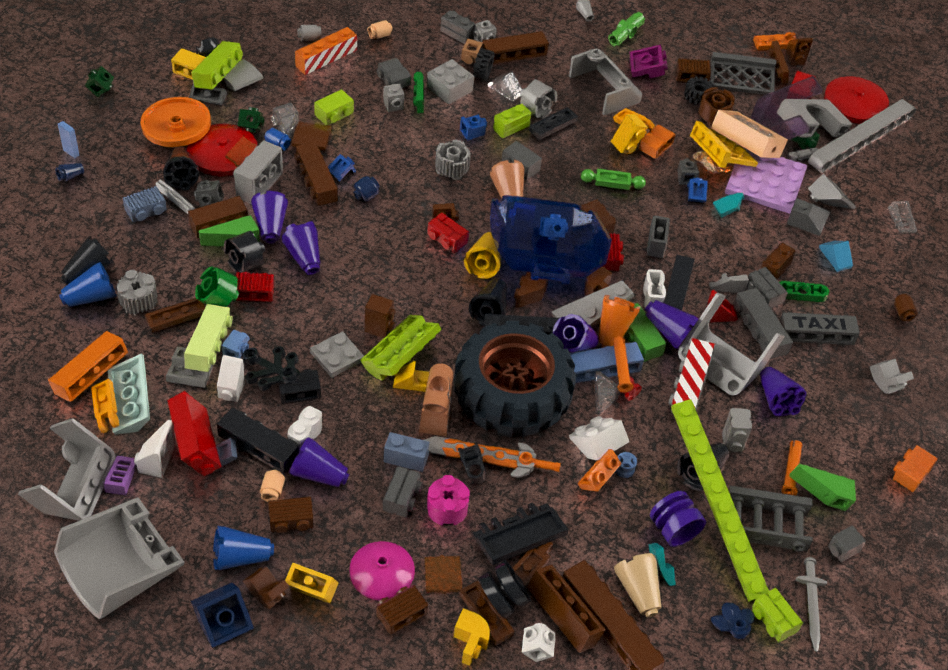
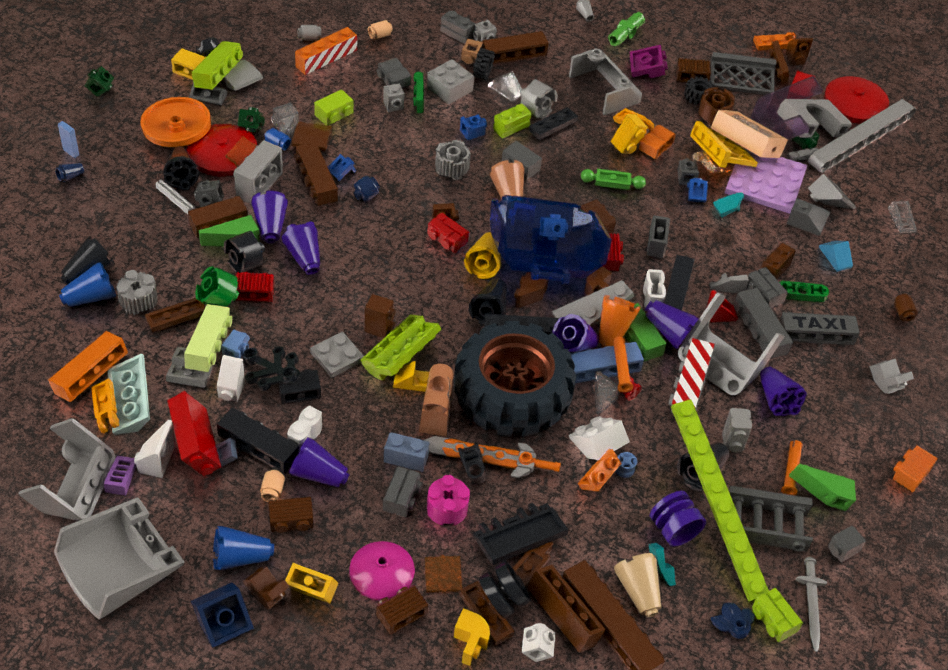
(144, 204): sand blue brick -> none

